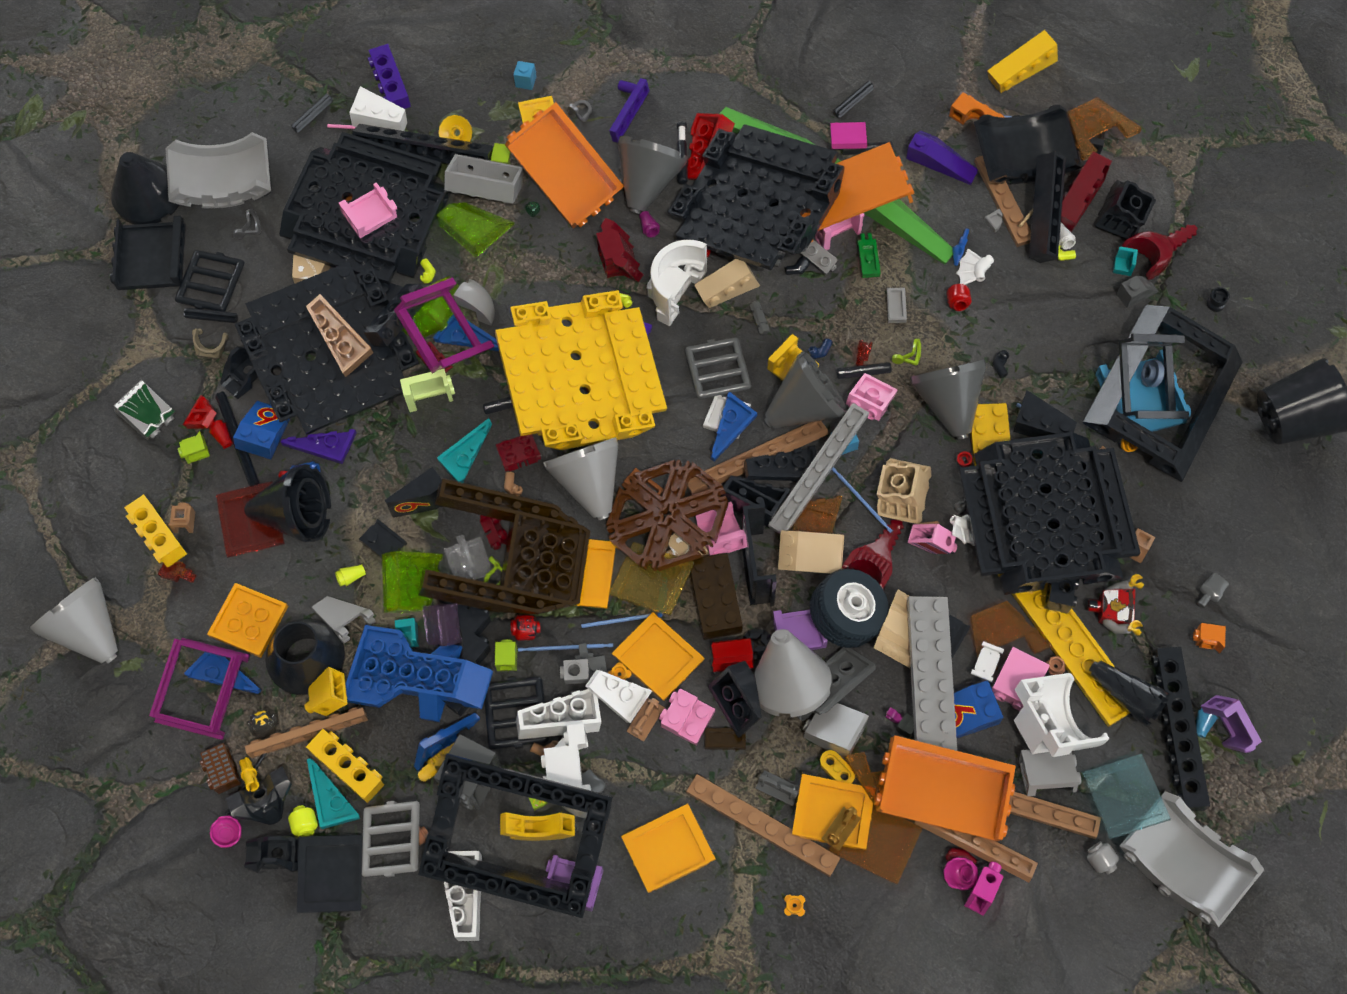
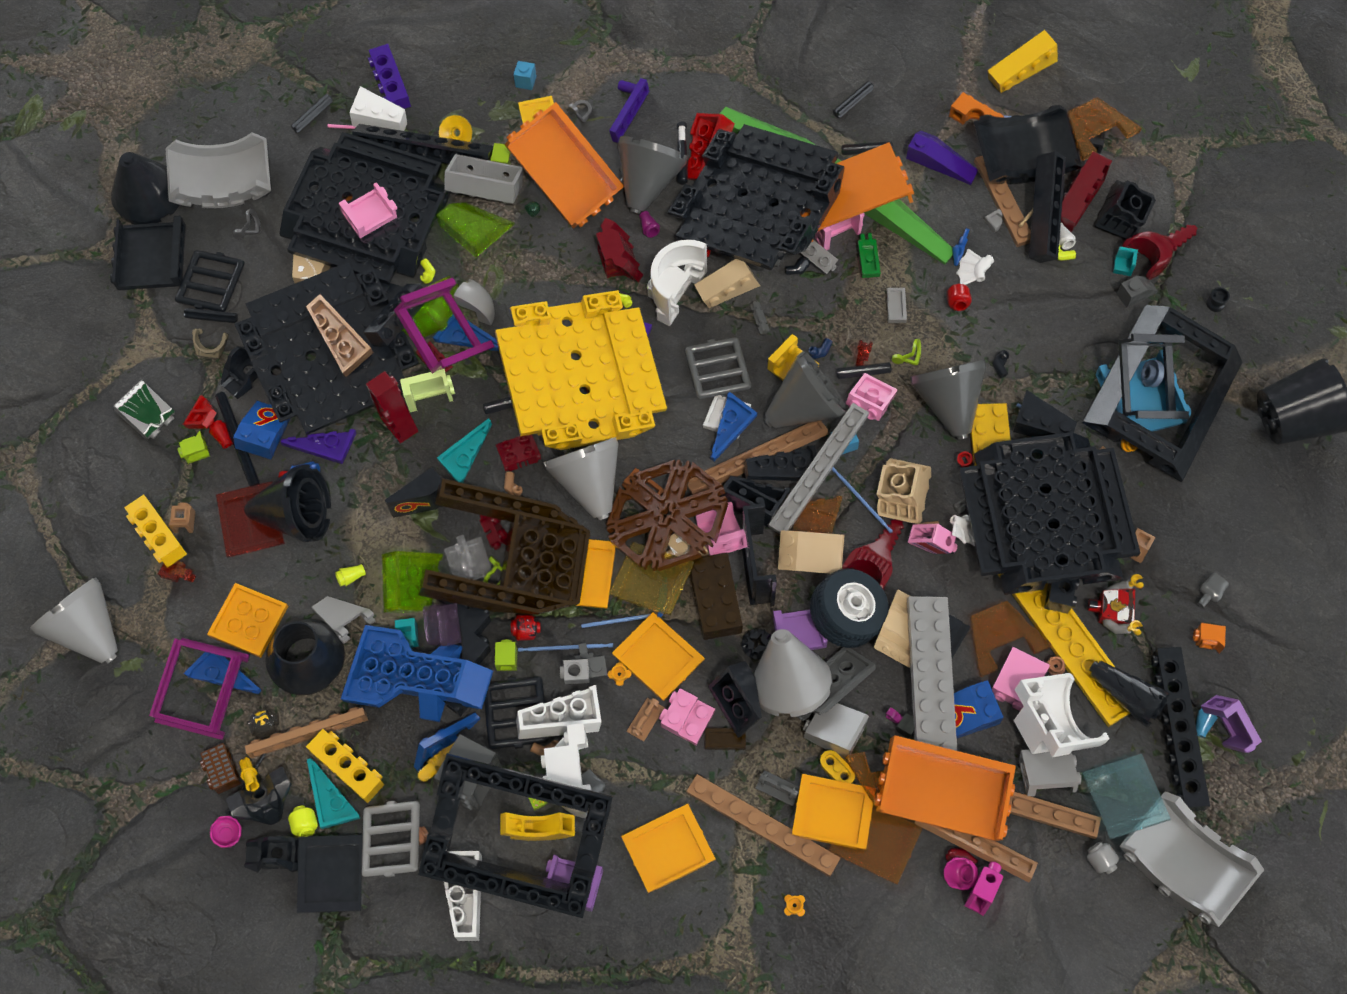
(327, 693): yellow torso -> none
(382, 539): black plate -> none
(391, 406): none -> dark red wedge
(619, 695): white wing -> none
(732, 652): red panel -> none
(841, 828): pearl gold hinge -> none
(848, 135): dark pink tile -> none
(987, 662): white piece -> none

